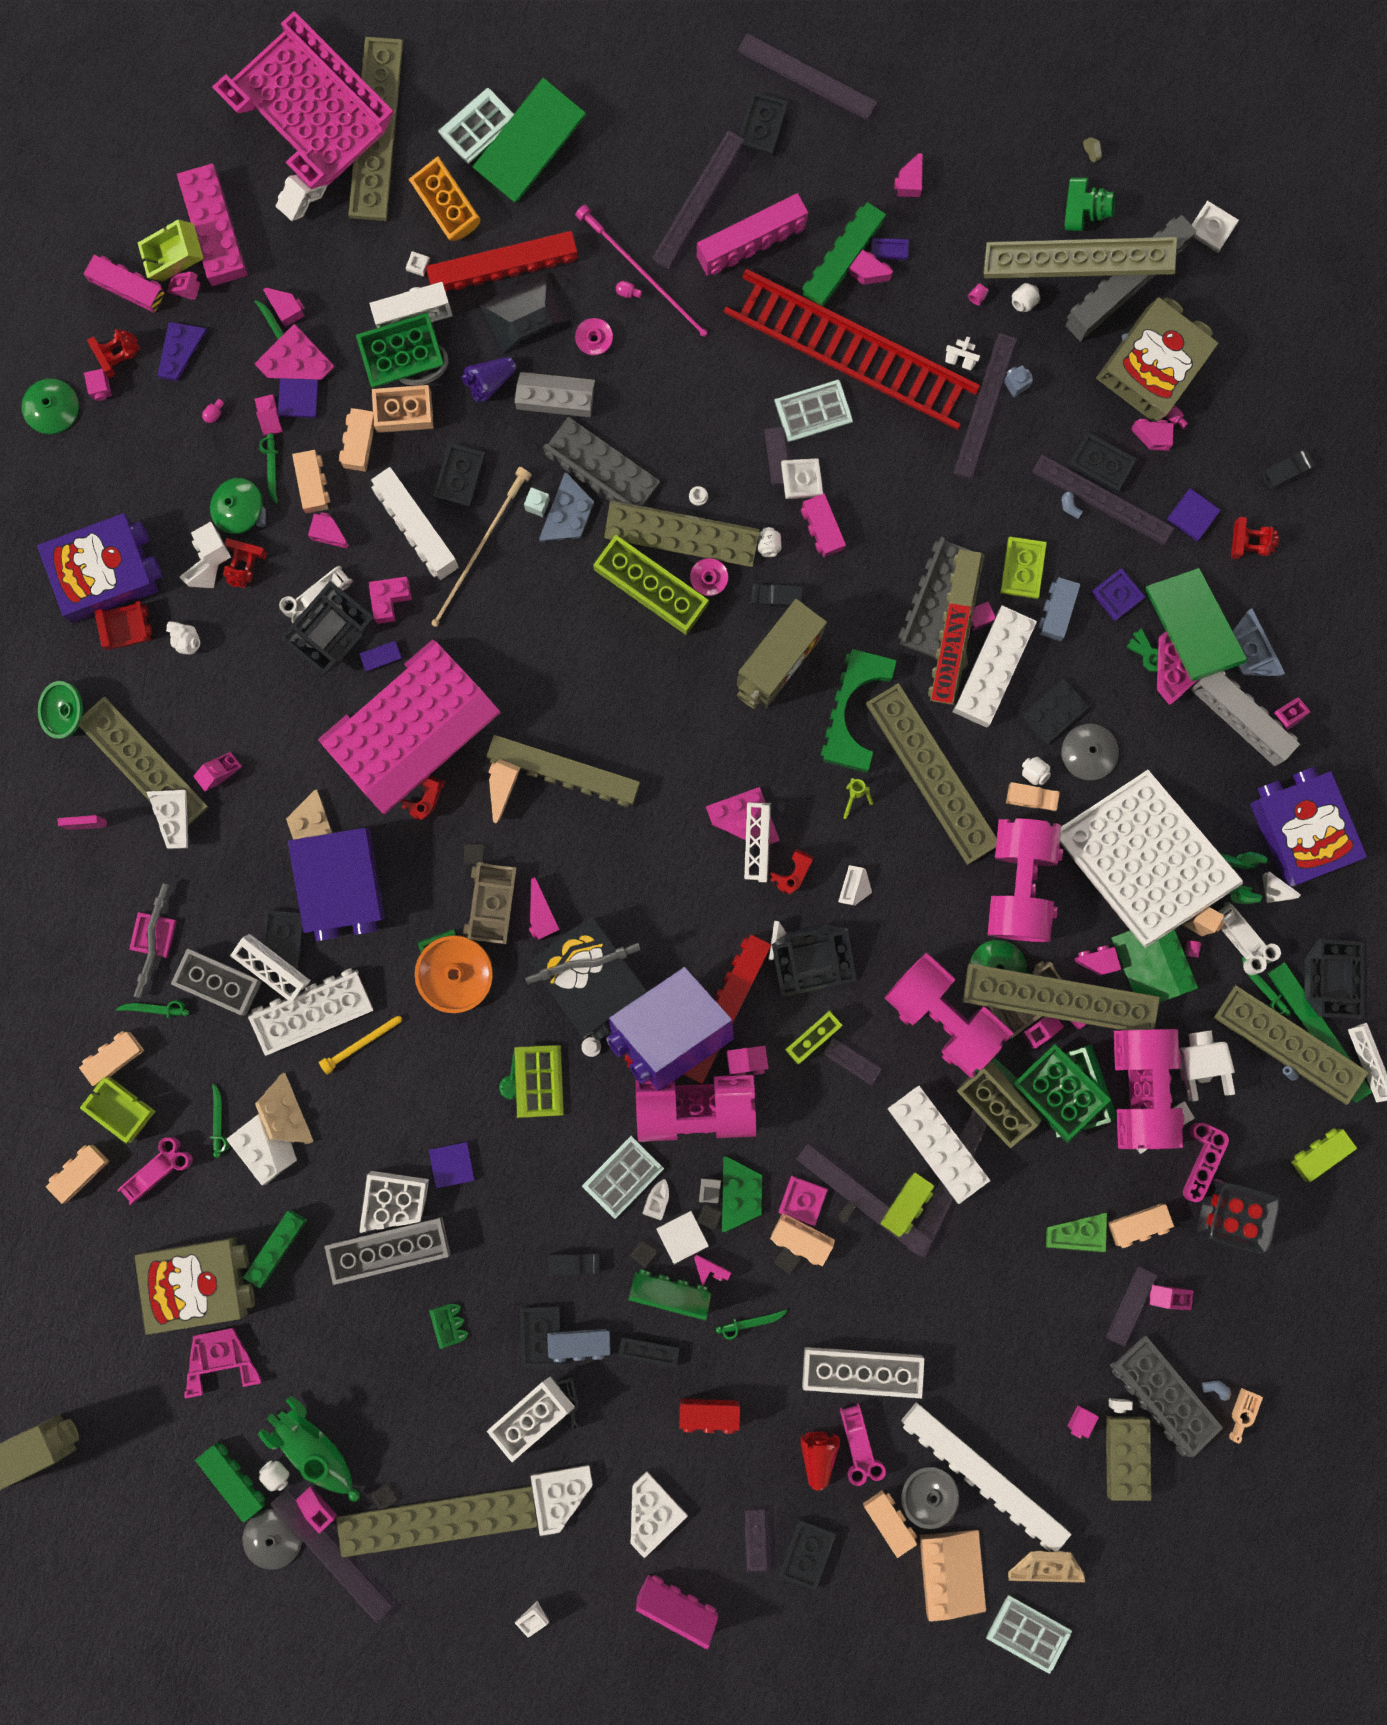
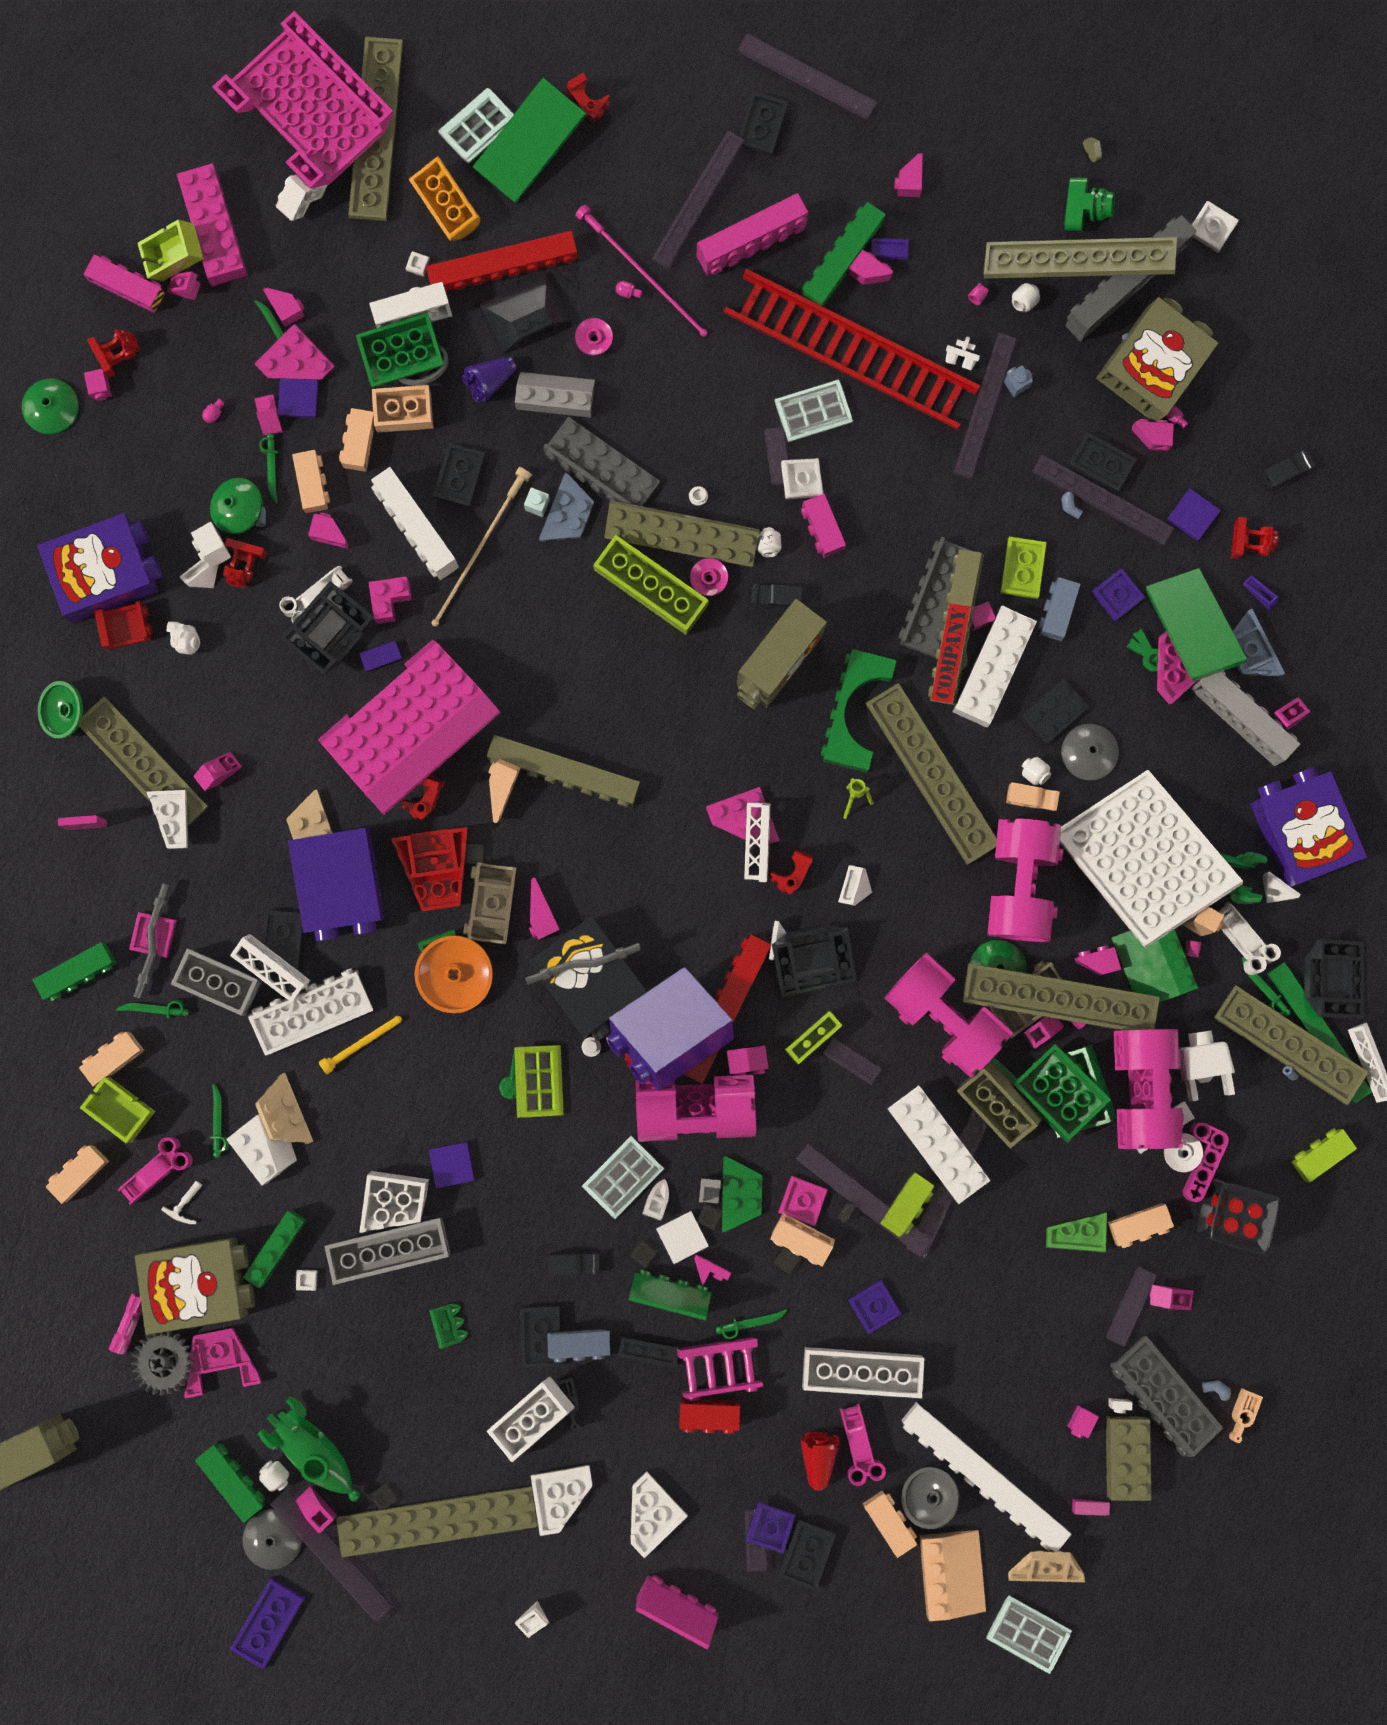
(74, 971): none -> green brick
(127, 1326): none -> dark pink axle
(149, 1362): none -> dark grey gear
(178, 347): dark purple wing -> none
(185, 1199): none -> white piece
(267, 1623): none -> dark purple tile
(306, 1280): none -> white tile
(434, 865): none -> red wedge
(576, 91): none -> red tile
(708, 1350): none -> dark pink fence
(770, 1527): none -> dark purple tile
(874, 1306): none -> dark purple tile
(1089, 1507): none -> dark pink piece
(1185, 1164): none -> white dish
(1261, 592): none -> dark purple piece

